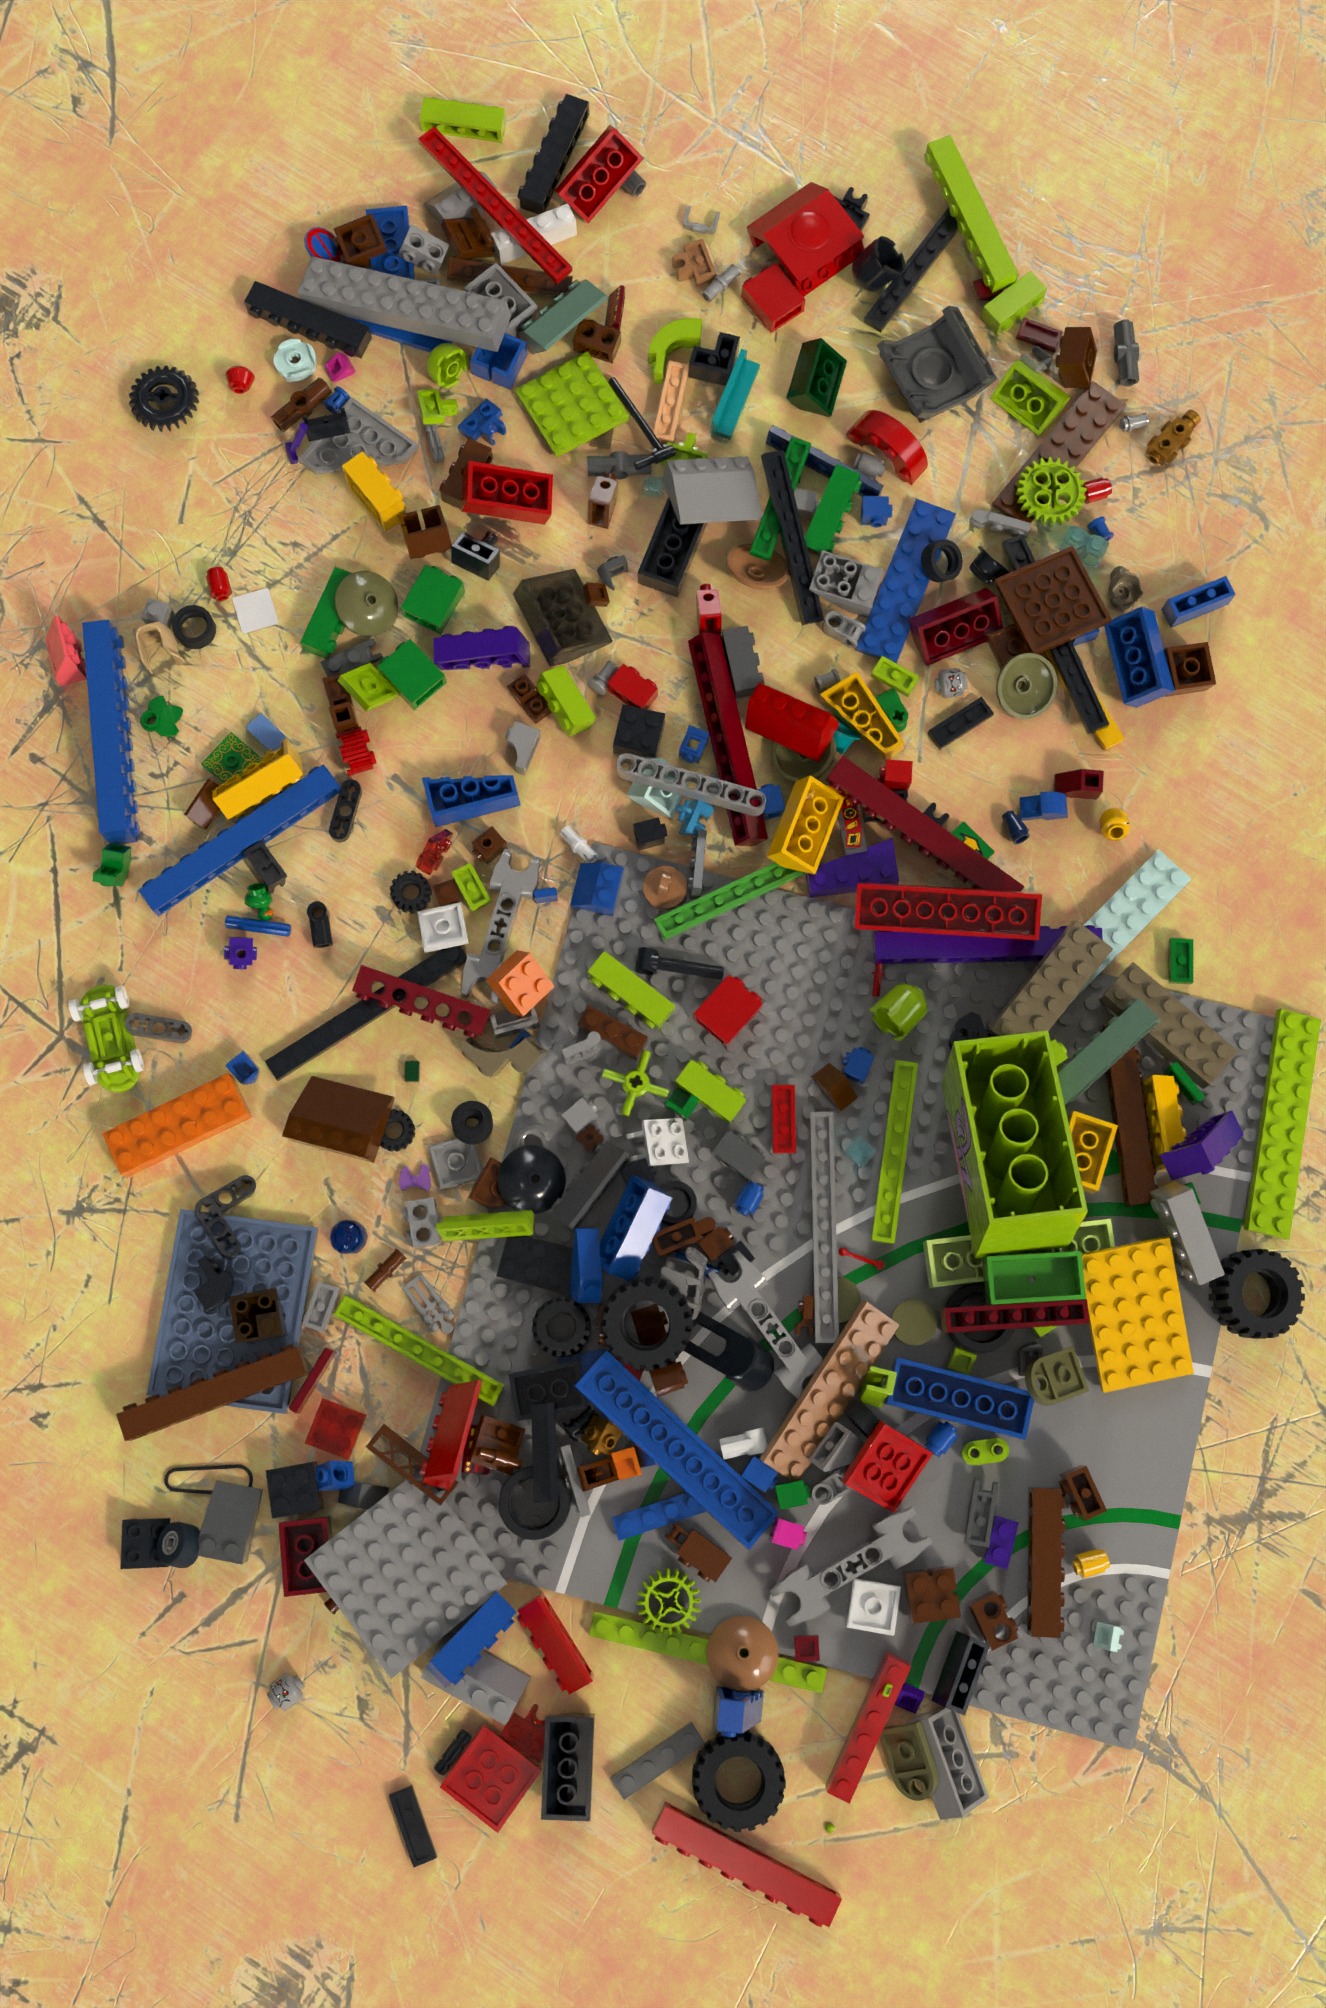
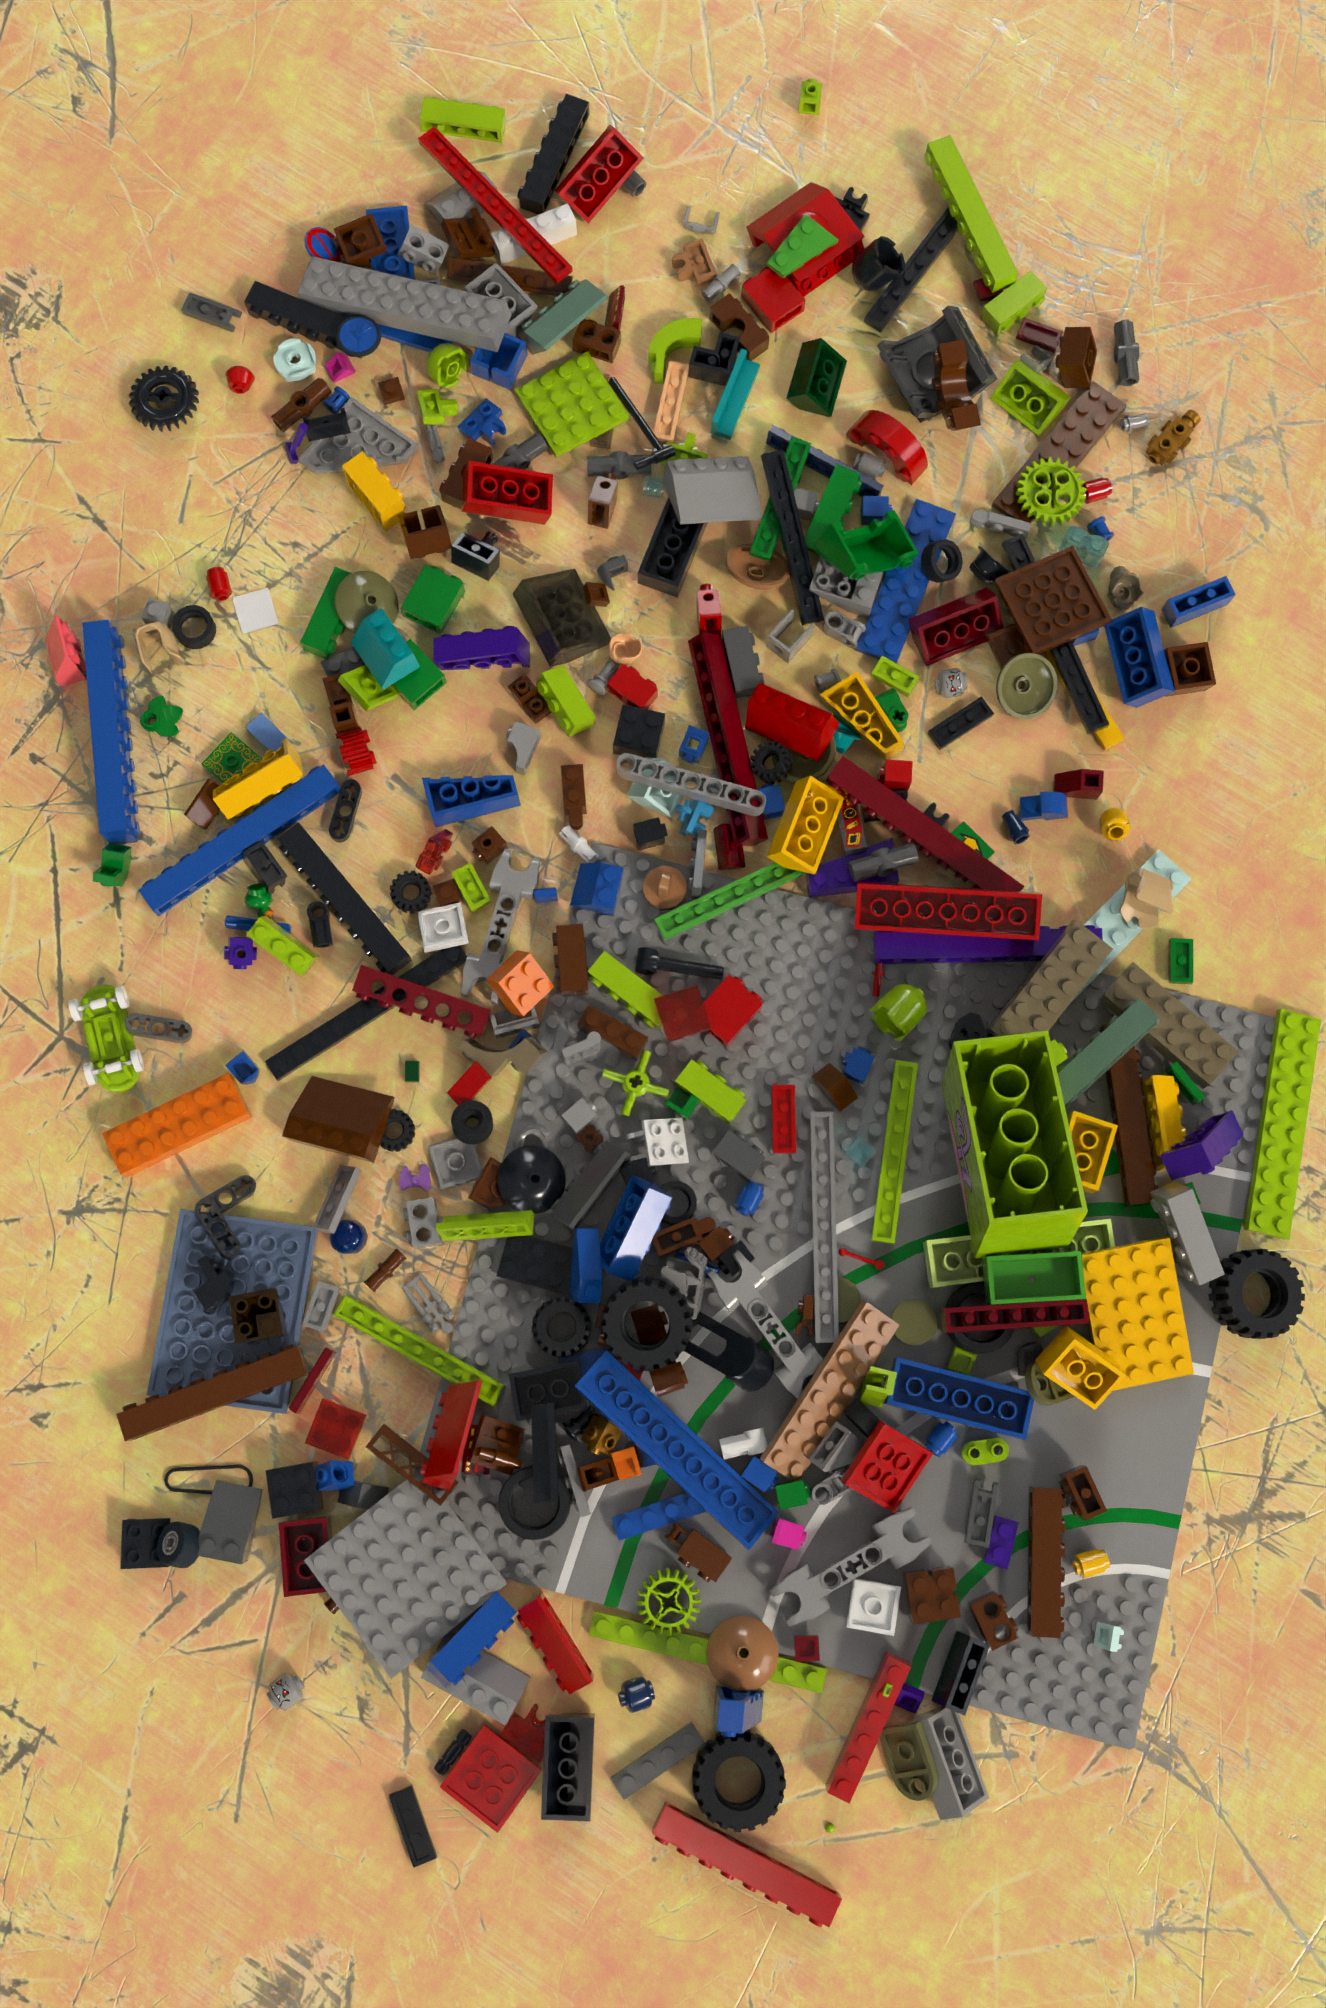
(210, 311): none -> dark grey hinge
(282, 945): none -> lime brick
(336, 1199): none -> light grey plate
(344, 899): none -> black brick
(358, 336): none -> blue wheel
(383, 649): none -> teal slope
(391, 390): none -> reddish brown plate
(469, 1084): none -> red tile
(521, 455): none -> dark grey piece
(571, 960): none -> reddish brown brick
(574, 794): none -> reddish brown brick
(624, 648): none -> light nougat hair
(636, 1694): none -> dark blue head
(682, 1013): none -> clear red plate
(727, 853): none -> dark red slope
(730, 314): none -> reddish brown arch
(767, 751): none -> black tyre
(786, 653): none -> light grey piece
(801, 245): none -> bright green wing
(810, 94): none -> lime brick
(868, 548): none -> green windscreen
(883, 862): none -> dark grey piece
(951, 386): none -> reddish brown brick
(1080, 1367): none -> yellow brick
(1144, 896): none -> tan piece

